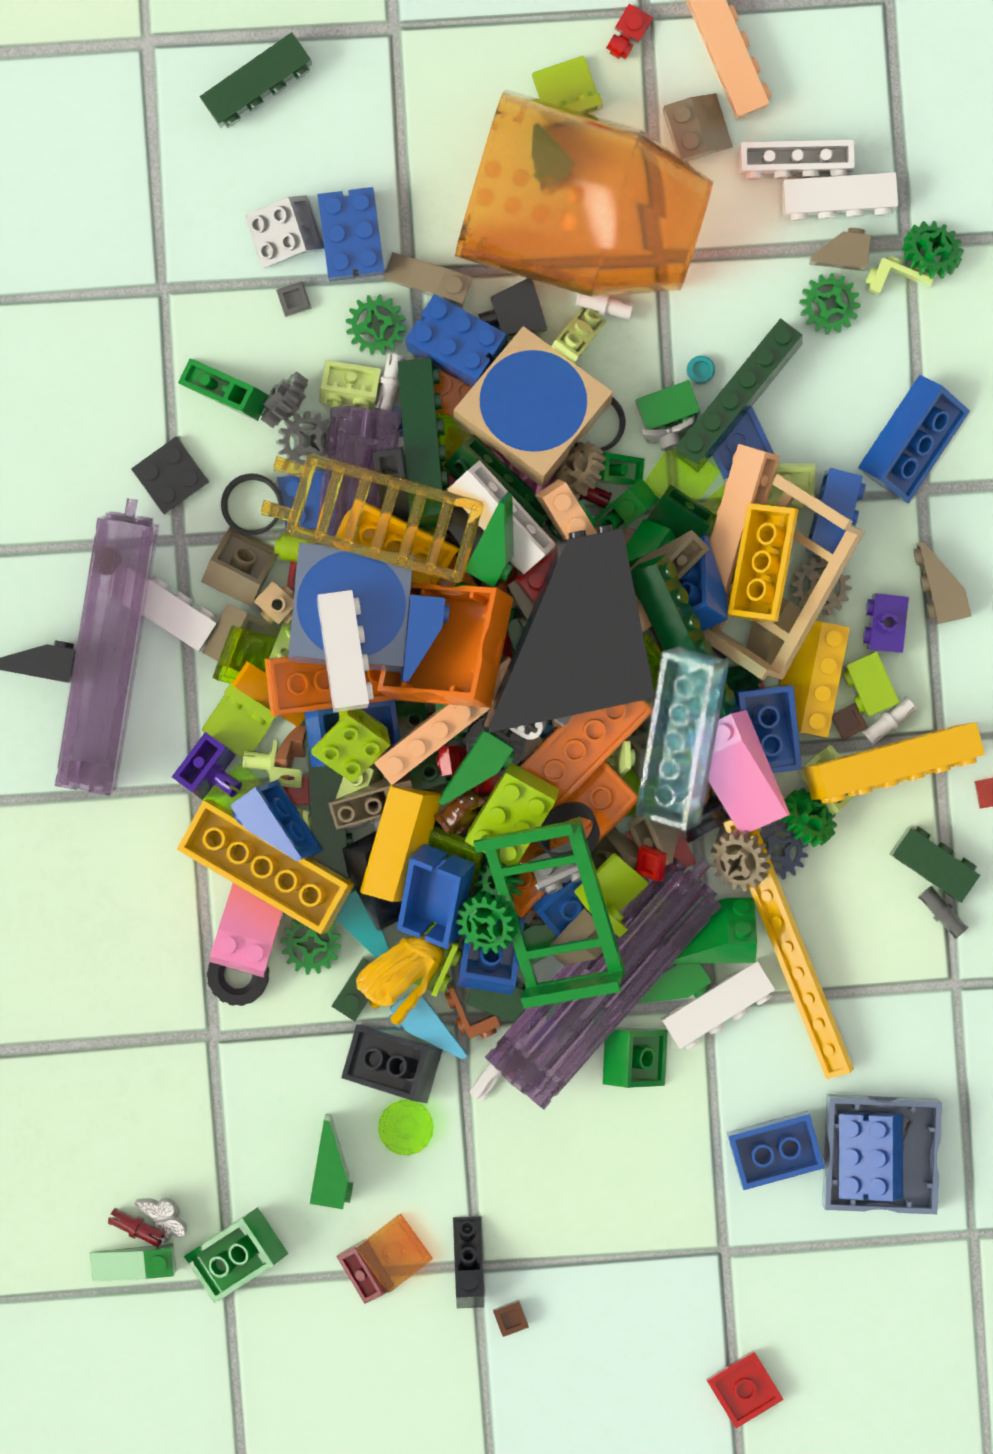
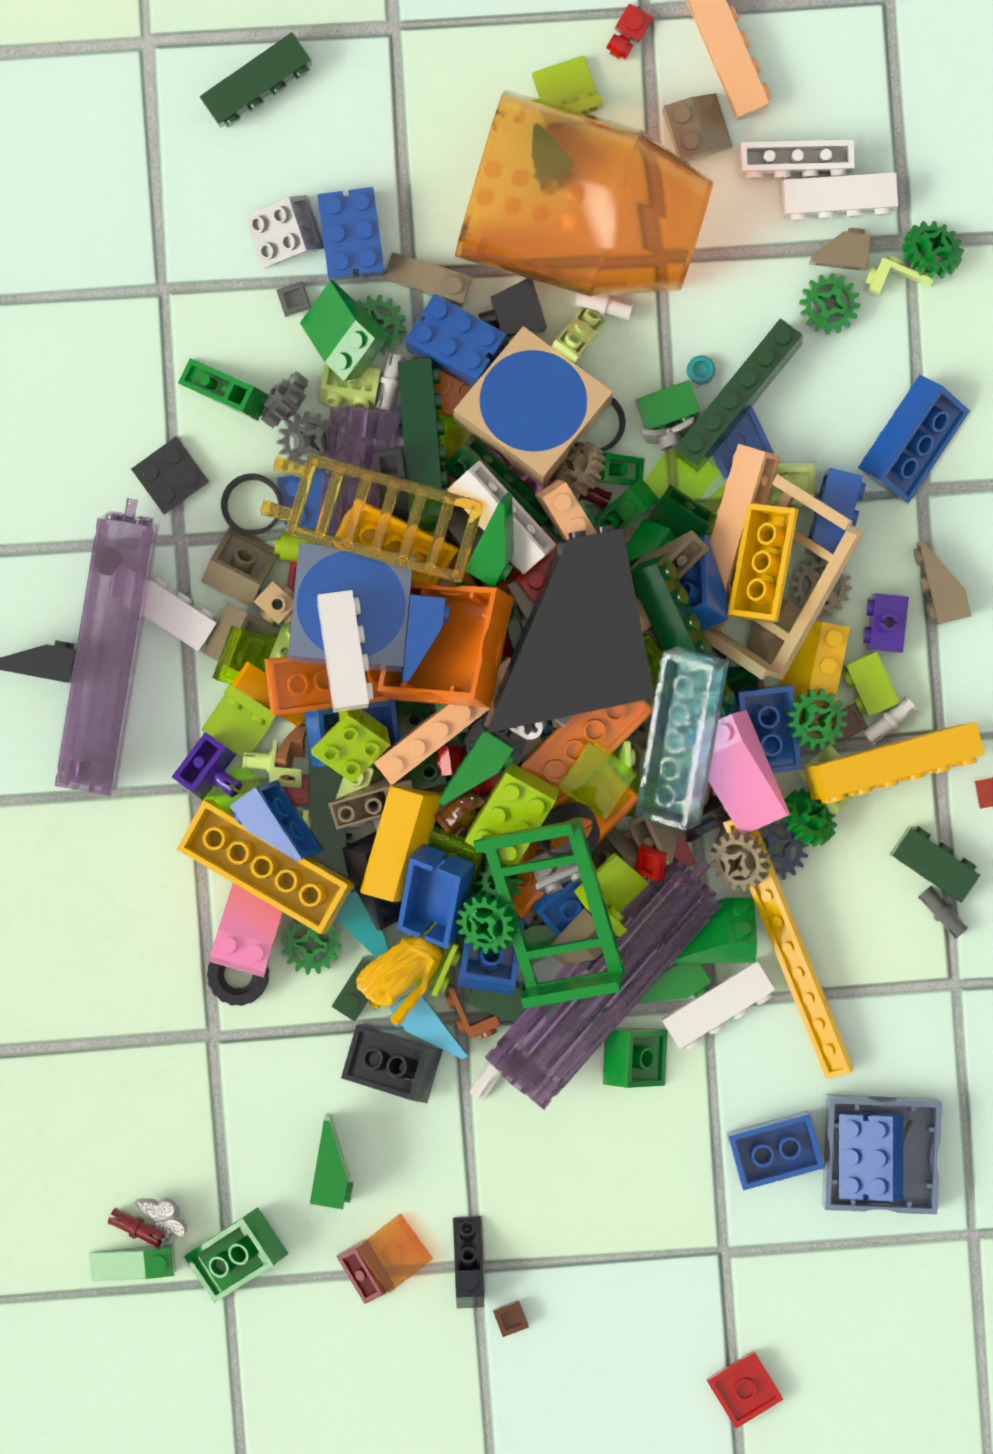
(343, 332): none -> slope
(405, 1127): clear neon green tile -> none
(597, 780): none -> clear neon green tile
(809, 708): none -> green gear

